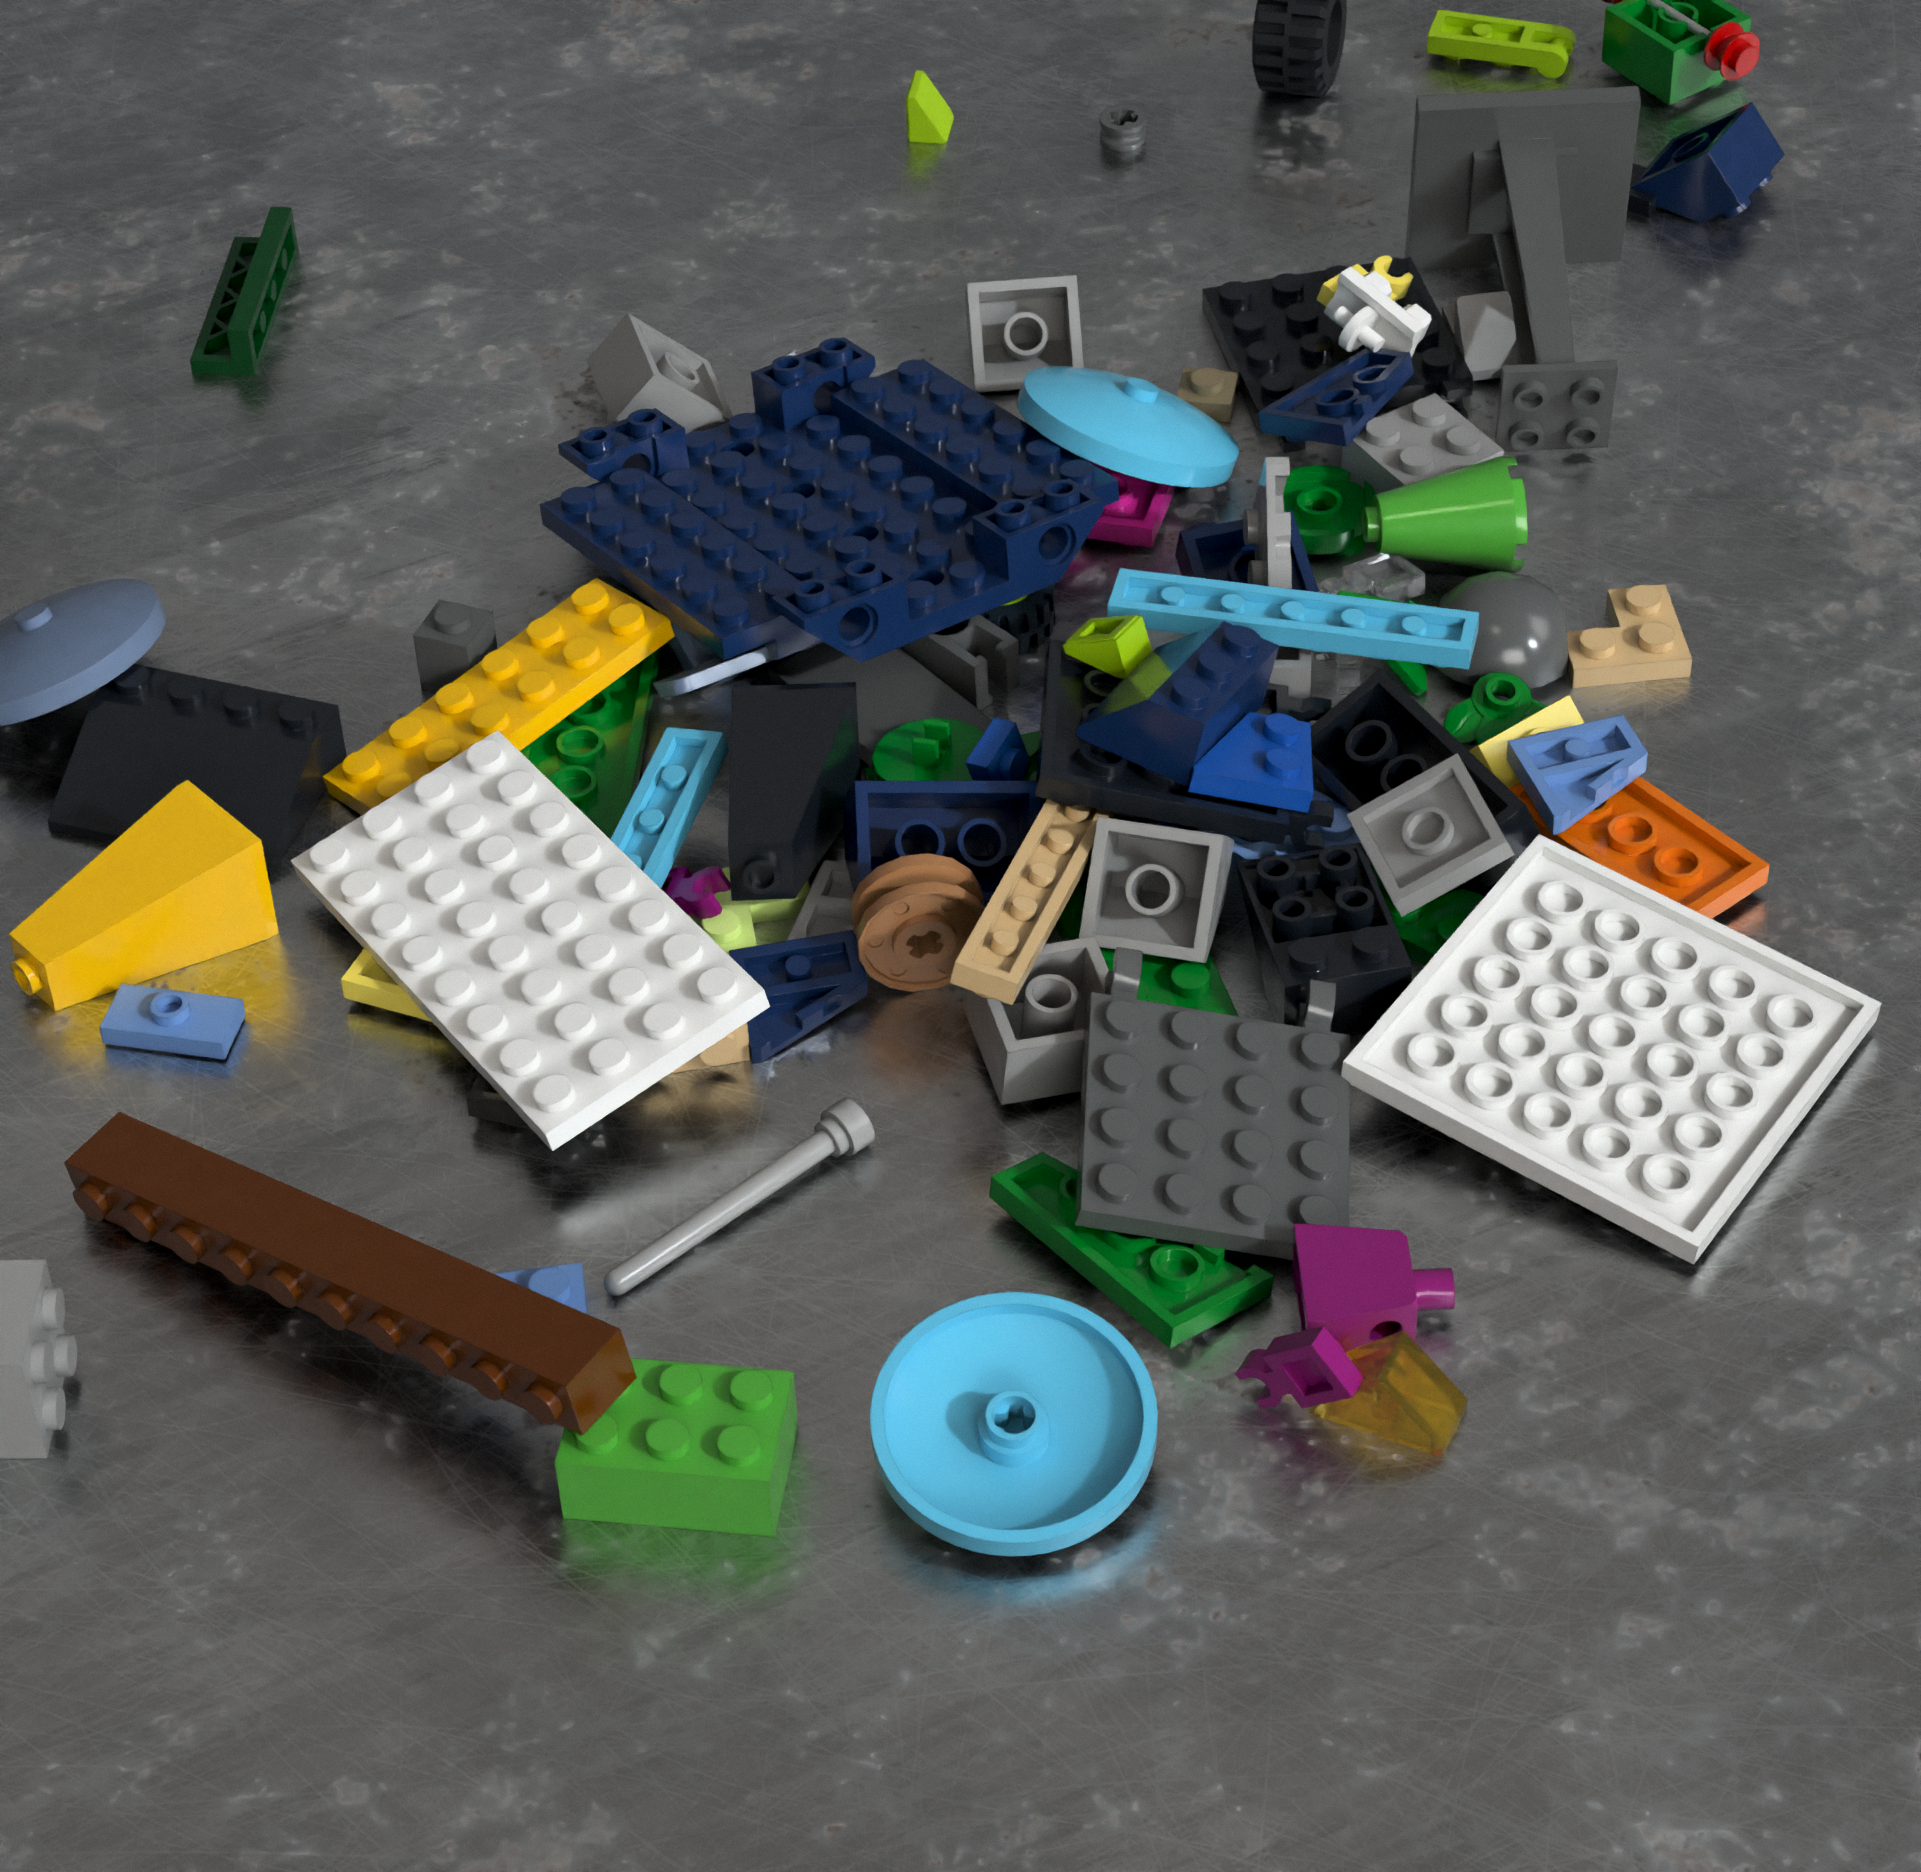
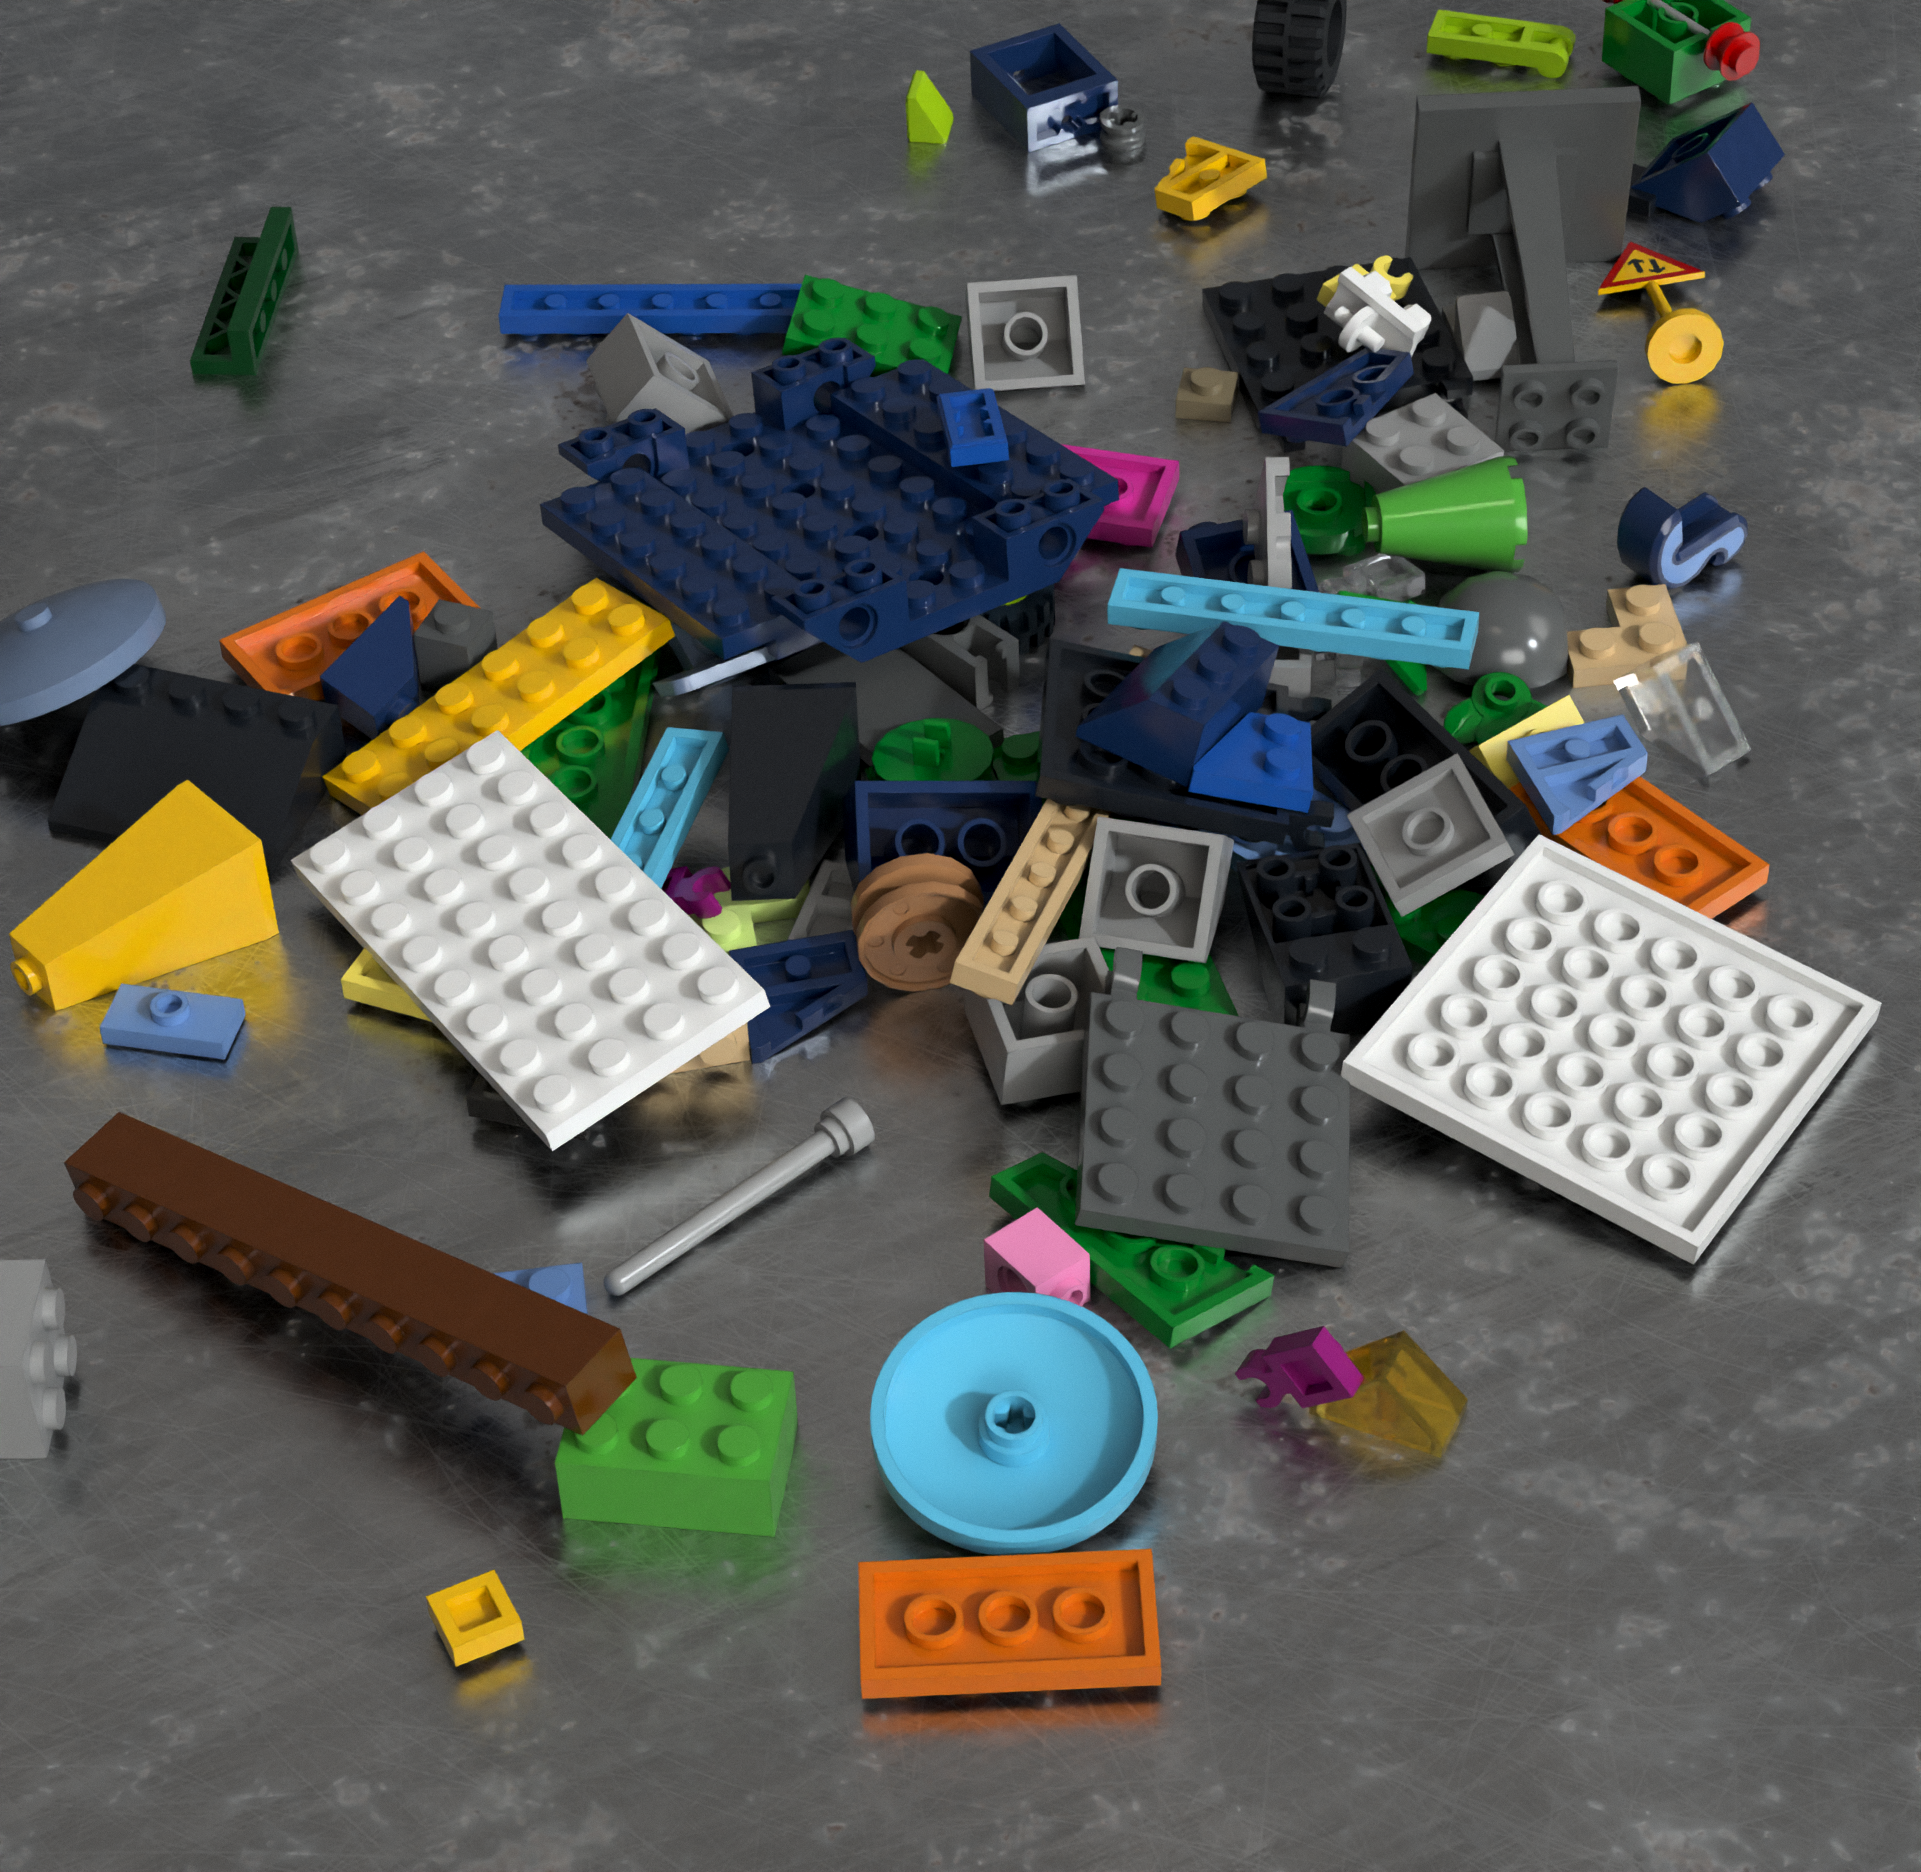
(300, 644): none -> orange plate
(377, 673): none -> dark blue slope
(475, 1618): none -> yellow plate
(665, 307): none -> blue plate
(874, 321): none -> green plate
(972, 427): none -> blue plate
(999, 754): blue plate -> none
(1008, 1623): none -> orange plate
(1038, 117): none -> dark blue window
(1038, 1259): none -> bright pink brick
(1111, 644): lime slope -> none
(1127, 426): medium azure dish -> none
(1207, 179): none -> yellow wing
(1362, 1283): magenta torso -> none
(1675, 543): none -> dark blue animal
(1683, 341): none -> yellow piece
(1684, 710): none -> clear slope

